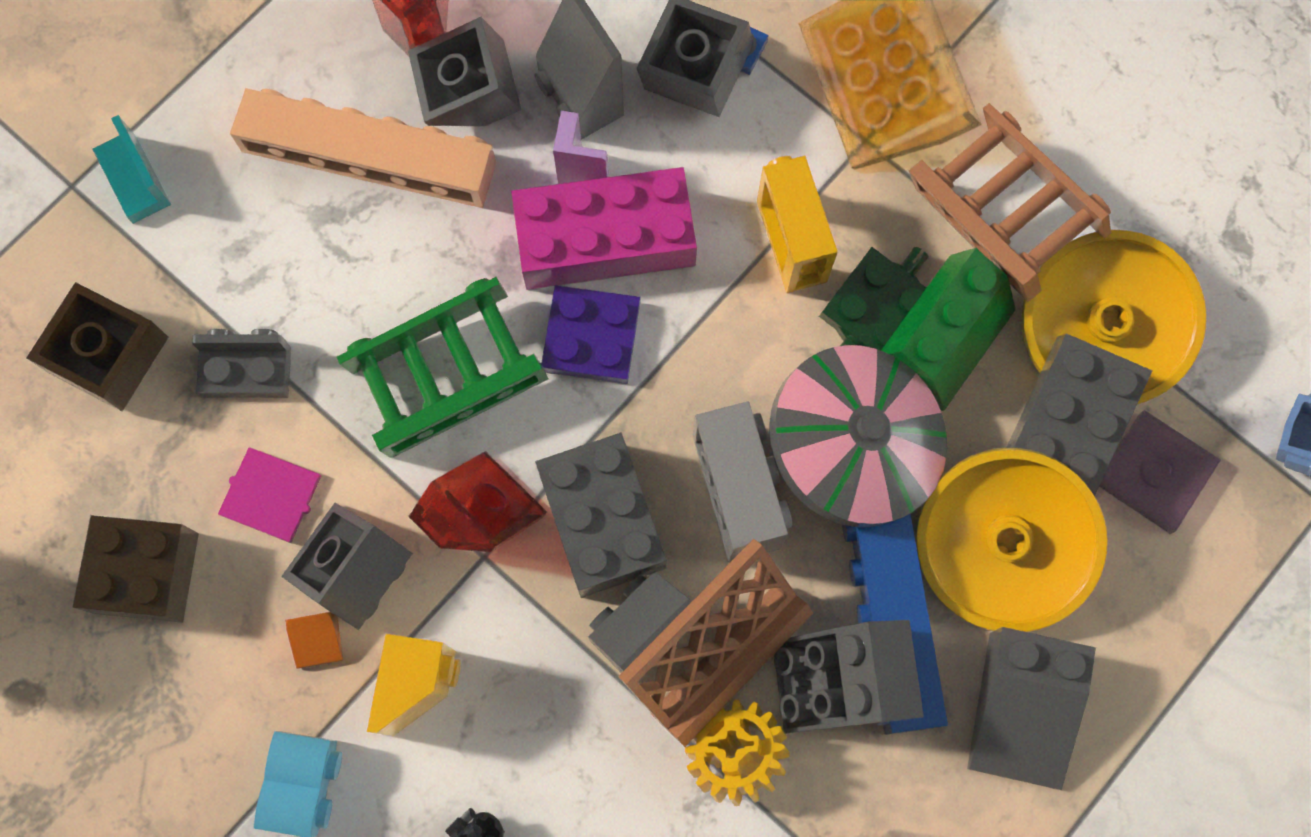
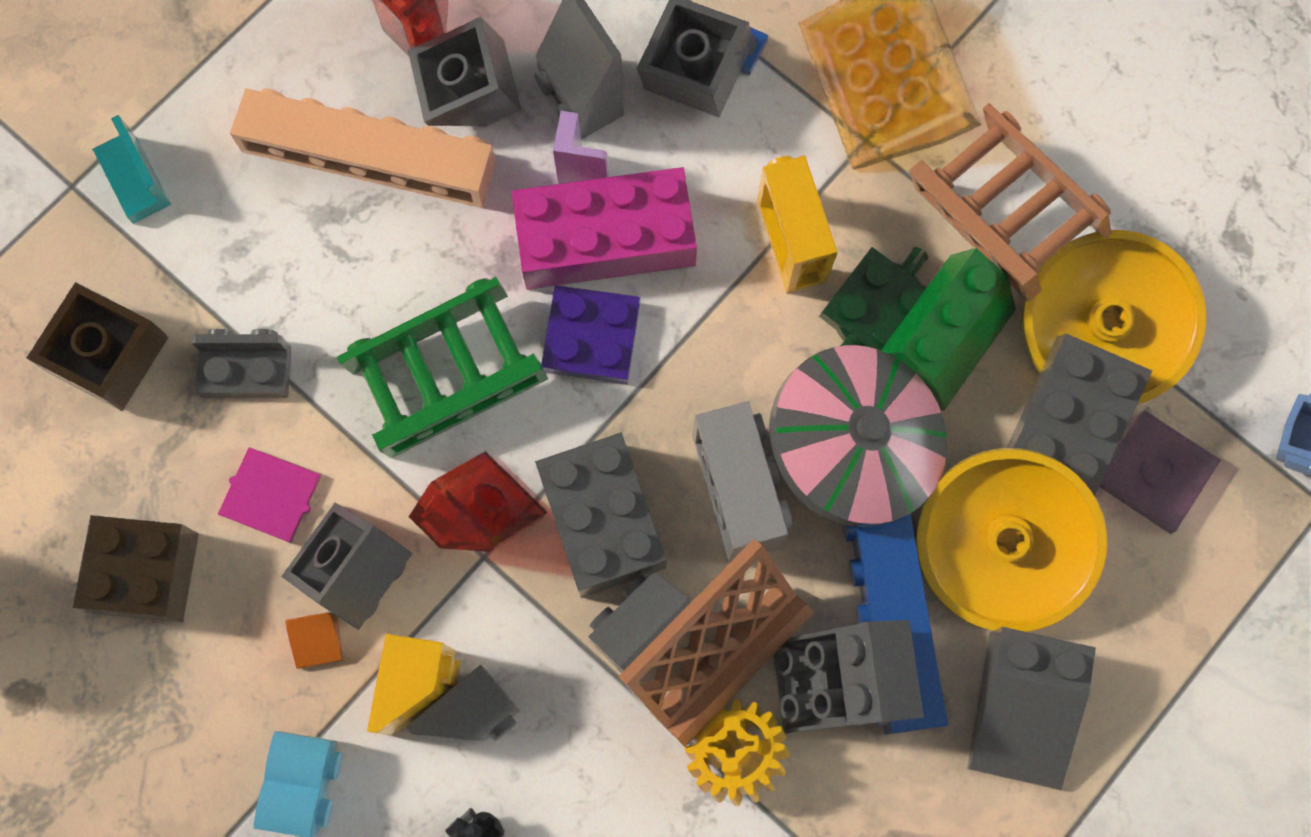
(469, 711): none -> dark grey slope

